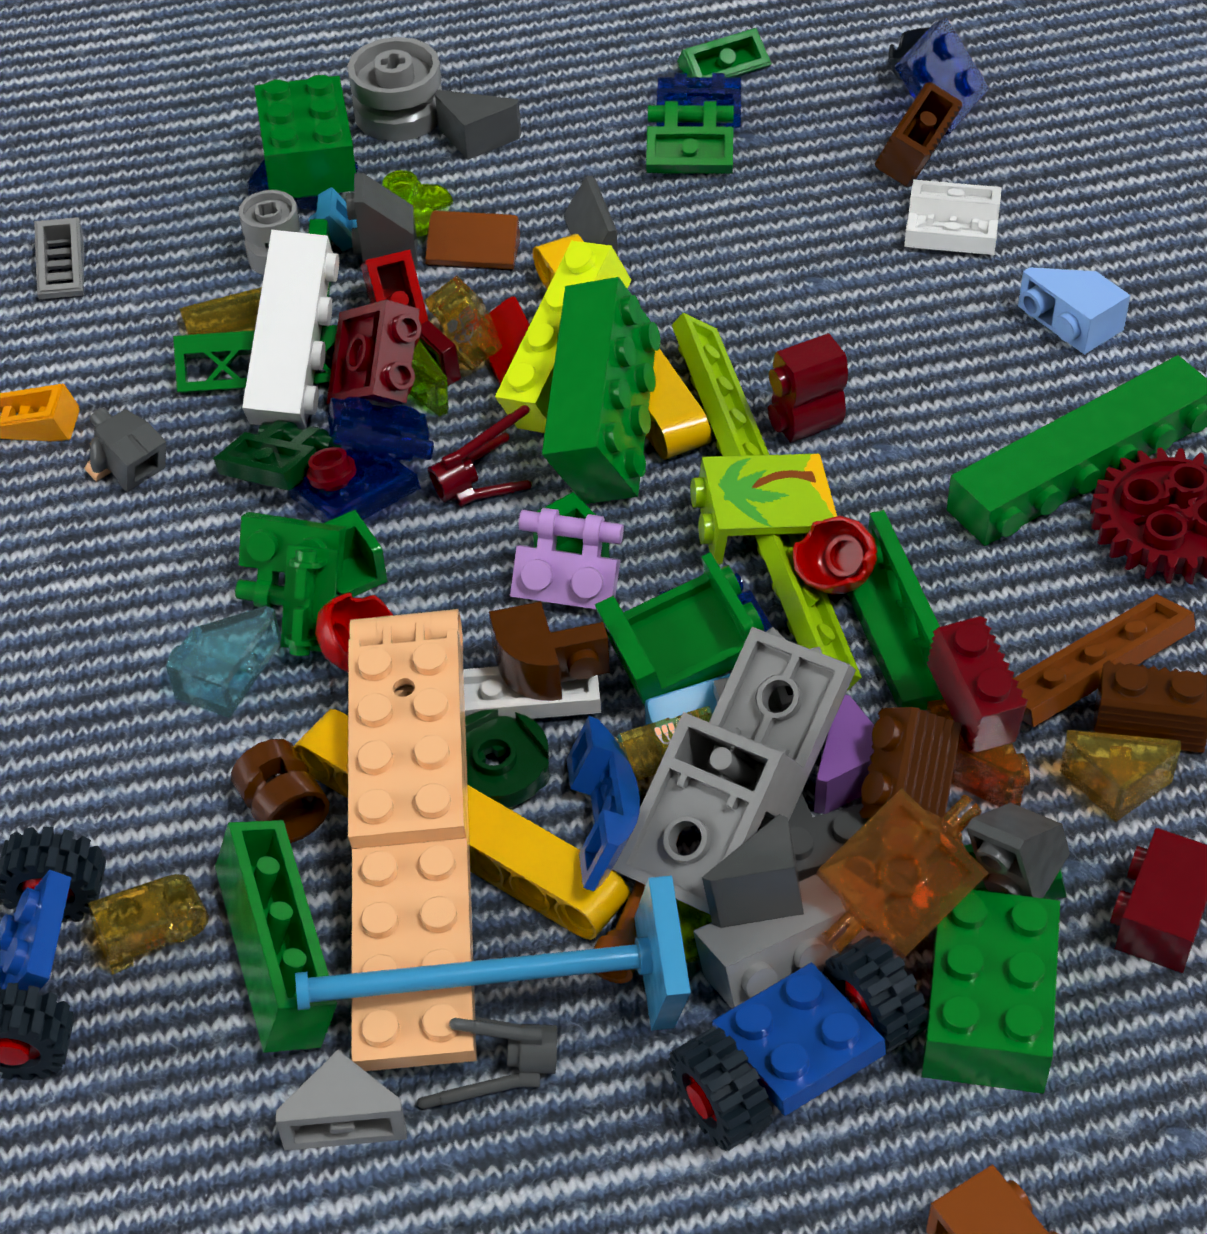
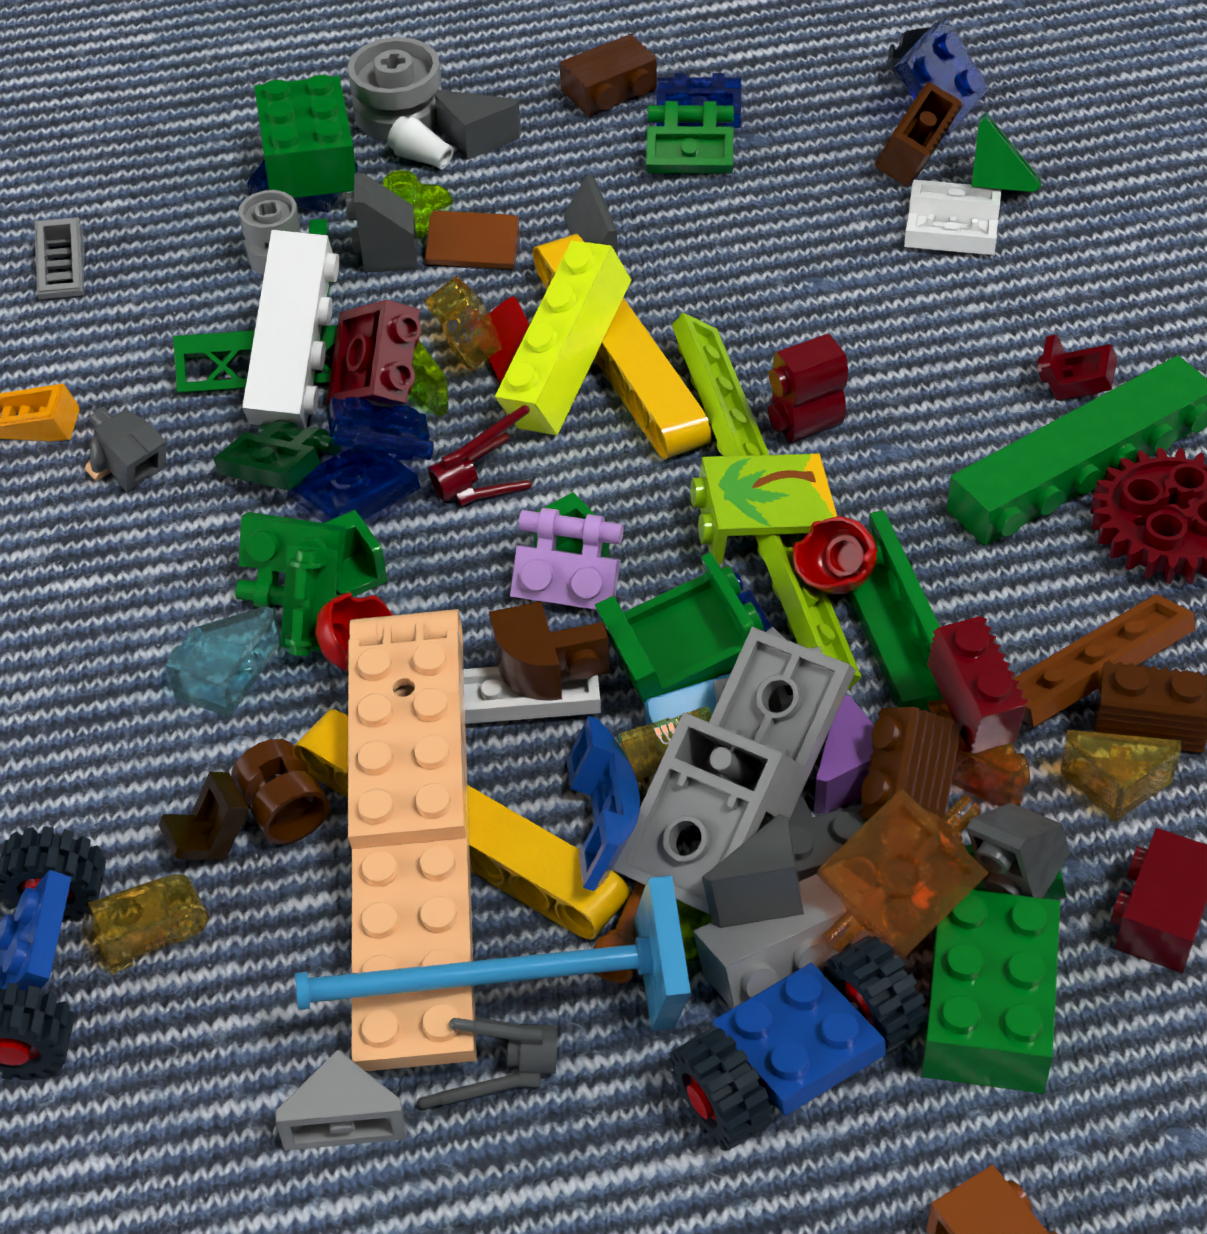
(212, 823): none -> dark brown bracket
(223, 314): clear yellow tile -> none
(272, 933): green brick -> none
(330, 469): dark red plate -> none
(334, 209): dark azure tile -> none
(394, 279): red slope -> none
(418, 143): none -> white cone
(441, 350): dark red tile -> none
(527, 760): dark green plate -> none
(601, 391): green brick -> none
(608, 75): none -> reddish brown brick
(730, 55): green slope -> none
(999, 162): none -> green slope
(1074, 305): light blue slope -> none
(1078, 371): none -> dark red bracket

